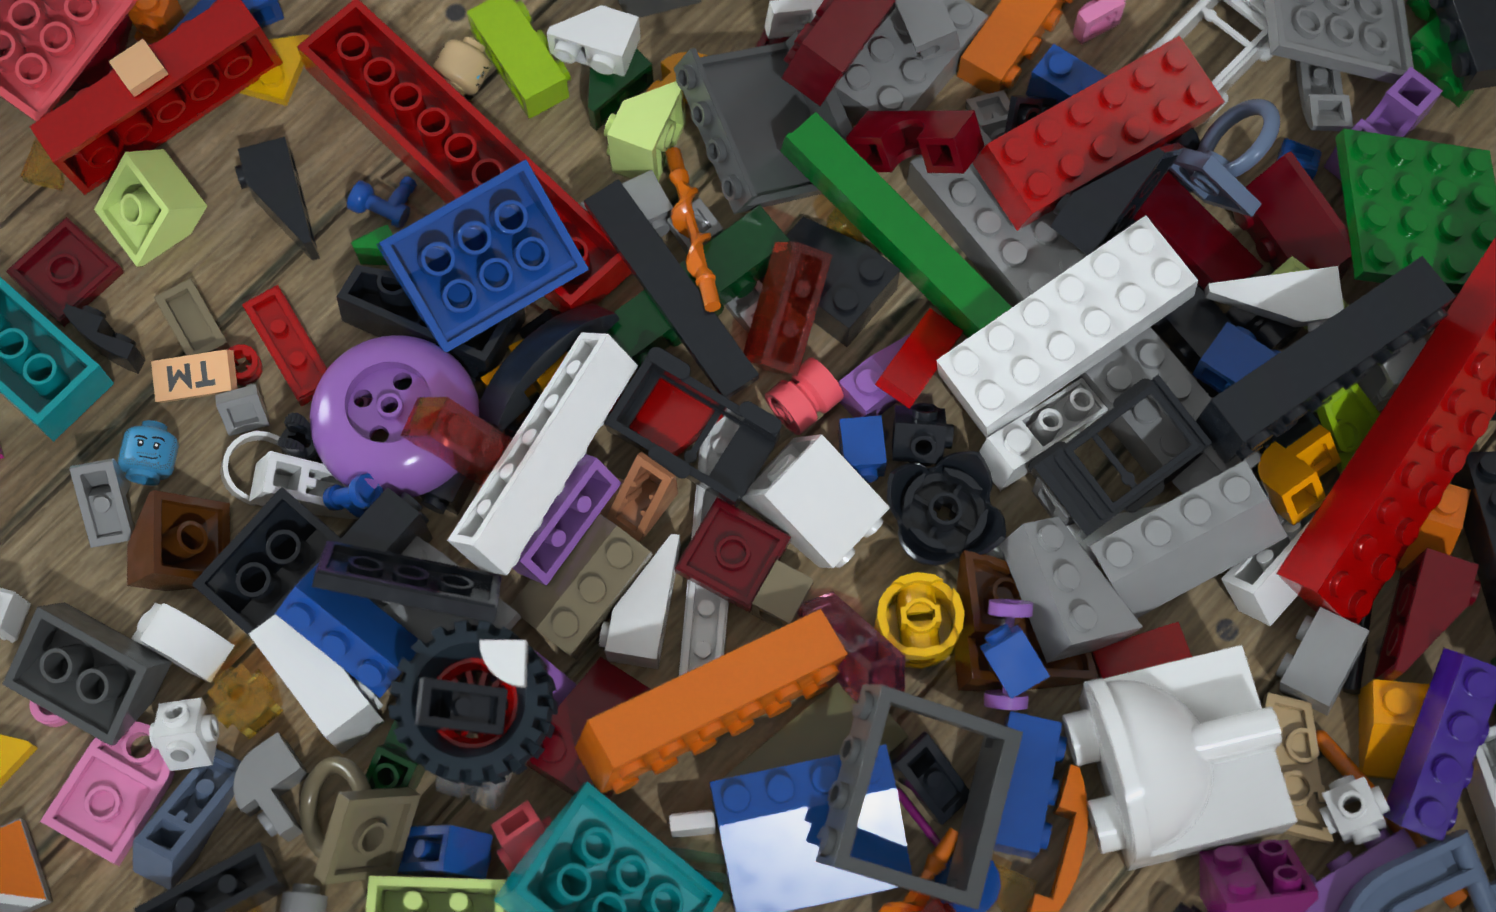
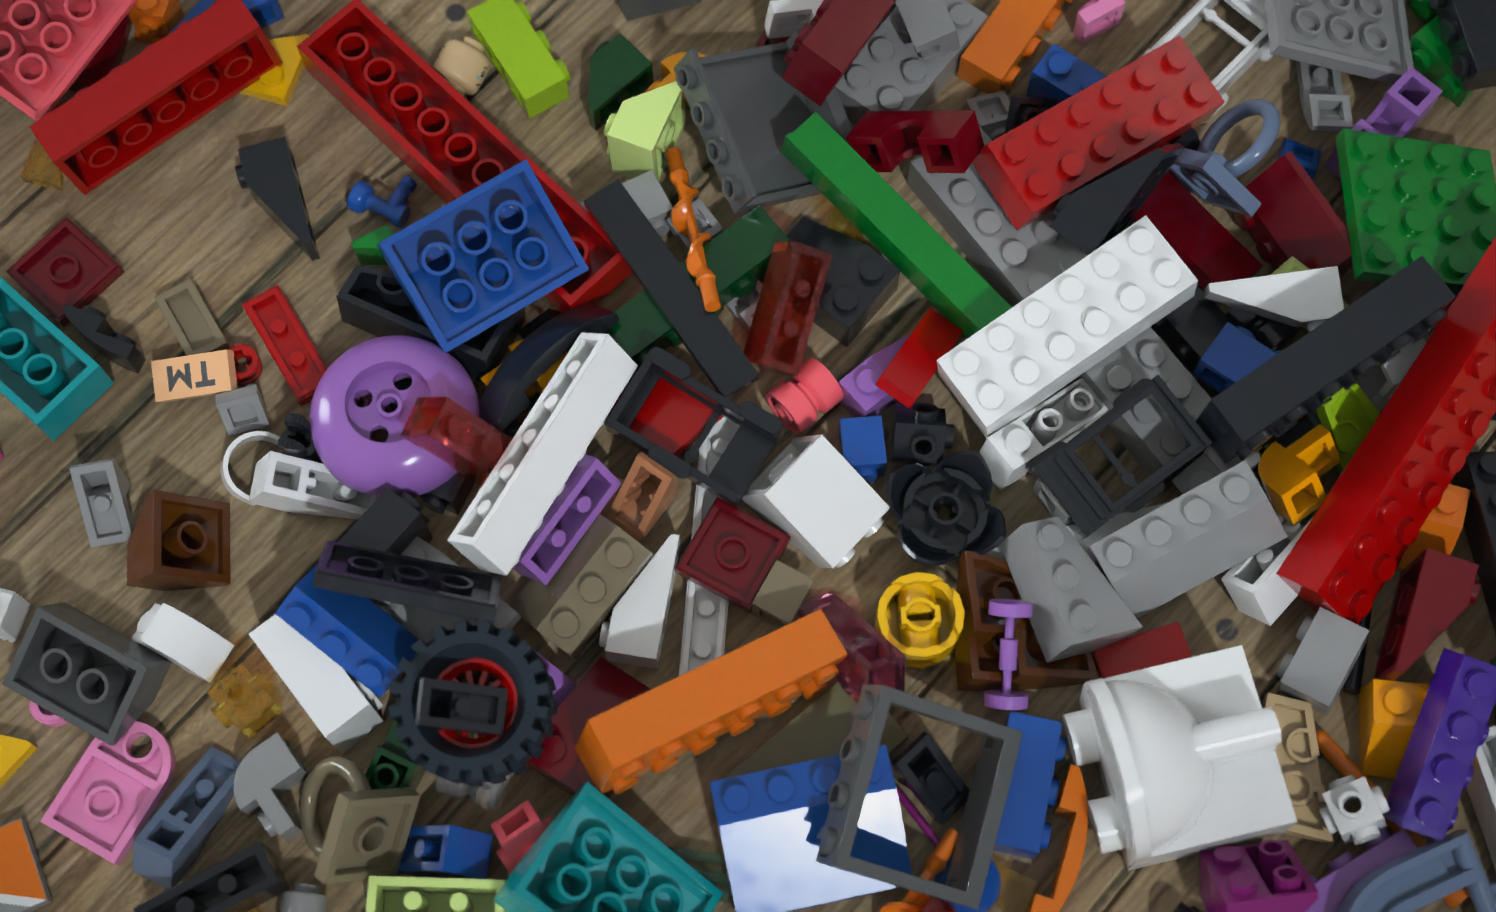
(138, 67): light nougat tile -> none
(148, 453): dark azure head -> none
(149, 205): yellowish green slope -> none
(185, 734): white brick -> none
(265, 561): black slope -> none
(354, 498): blue piece -> none
(506, 660): white tile -> none
(597, 39): white slope -> none
(692, 823): white tile -> none
(1013, 659): blue brick -> none

